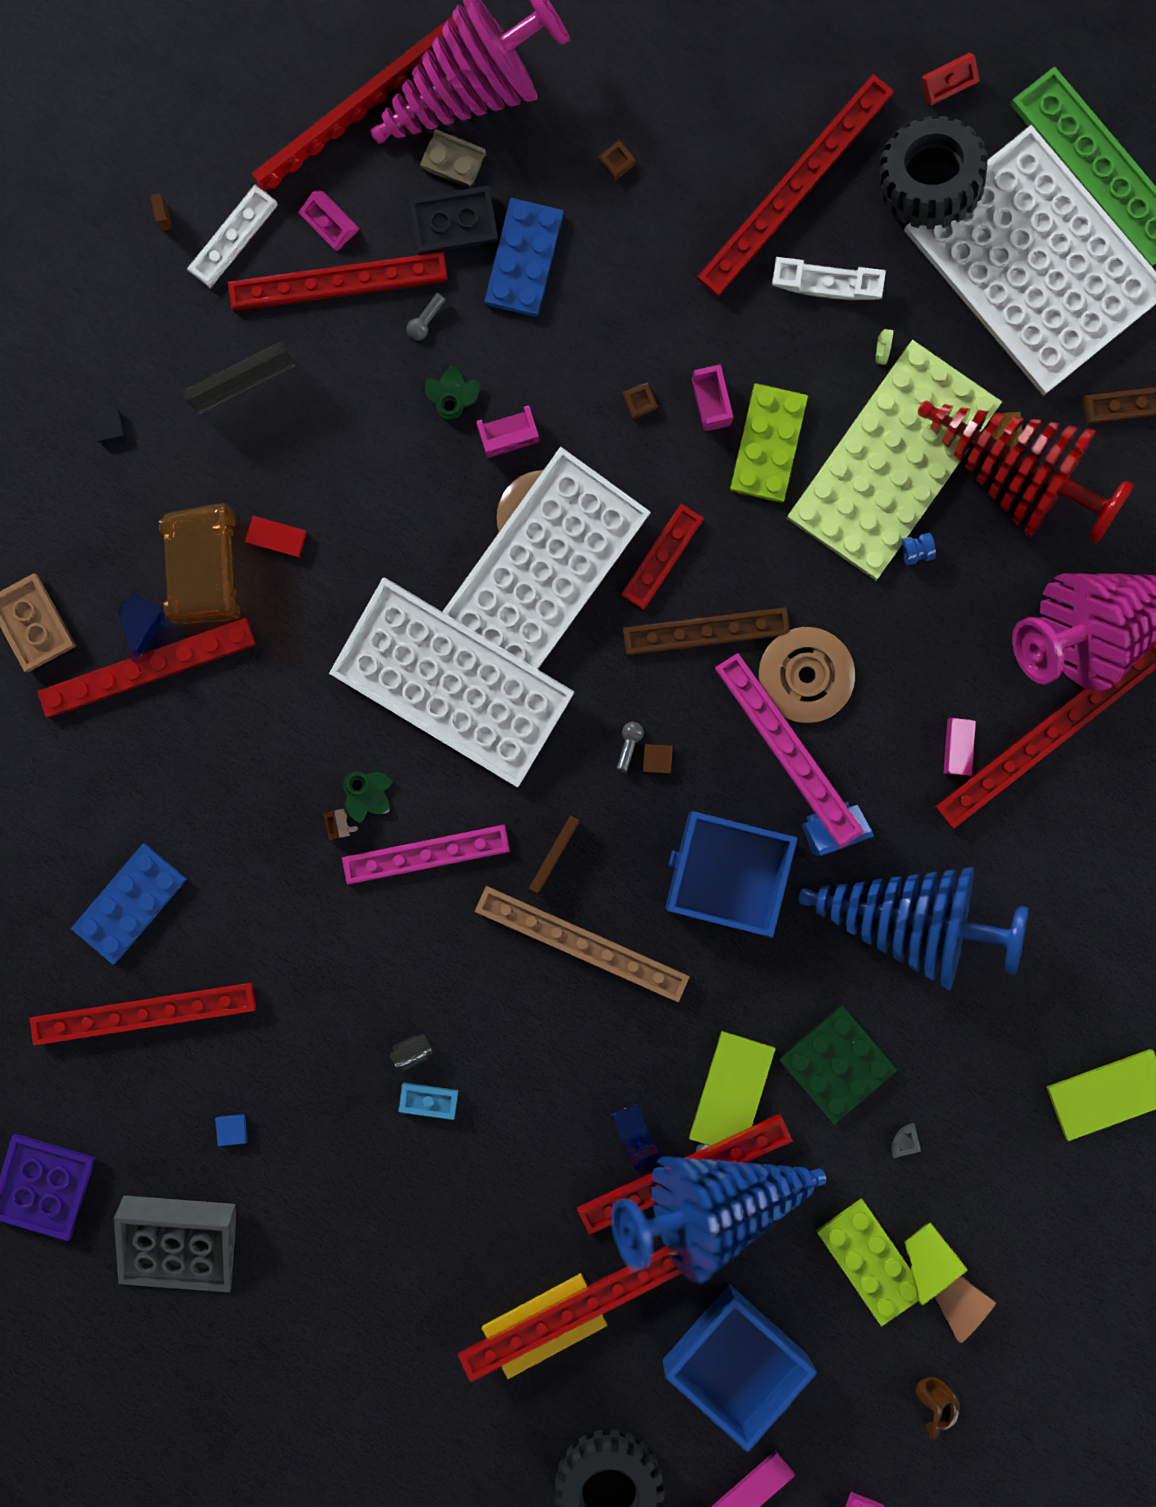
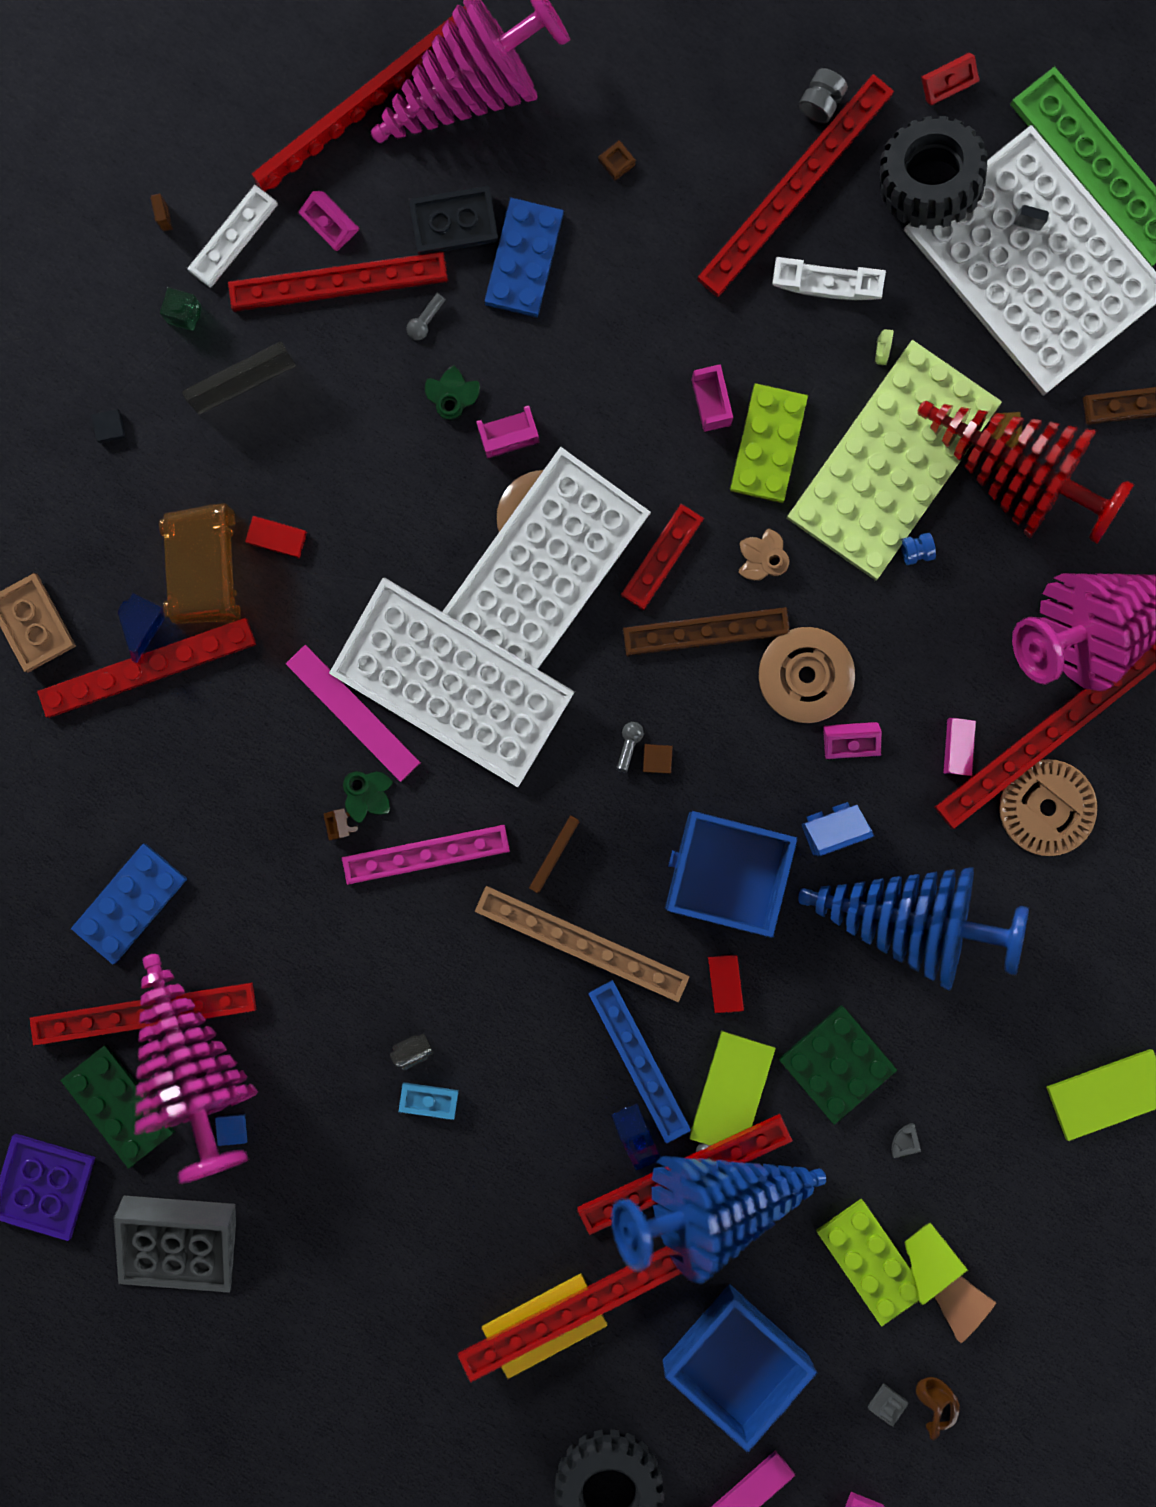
(109, 1100): none -> dark green plate
(180, 309): none -> clear green brick
(192, 1089): none -> dark pink plant
(353, 713): none -> dark pink tile
(453, 159): dark tan plate -> none
(639, 401): reddish brown tile -> none
(639, 1061): none -> blue plate
(726, 983): none -> red slope
(759, 555): none -> medium nougat plate
(789, 751): dark pink tile -> none
(825, 92): none -> dark grey wheel
(852, 740): none -> dark pink slope
(888, 1405): none -> dark grey tile
(1031, 217): none -> black tile
(1068, 791): none -> medium nougat piece

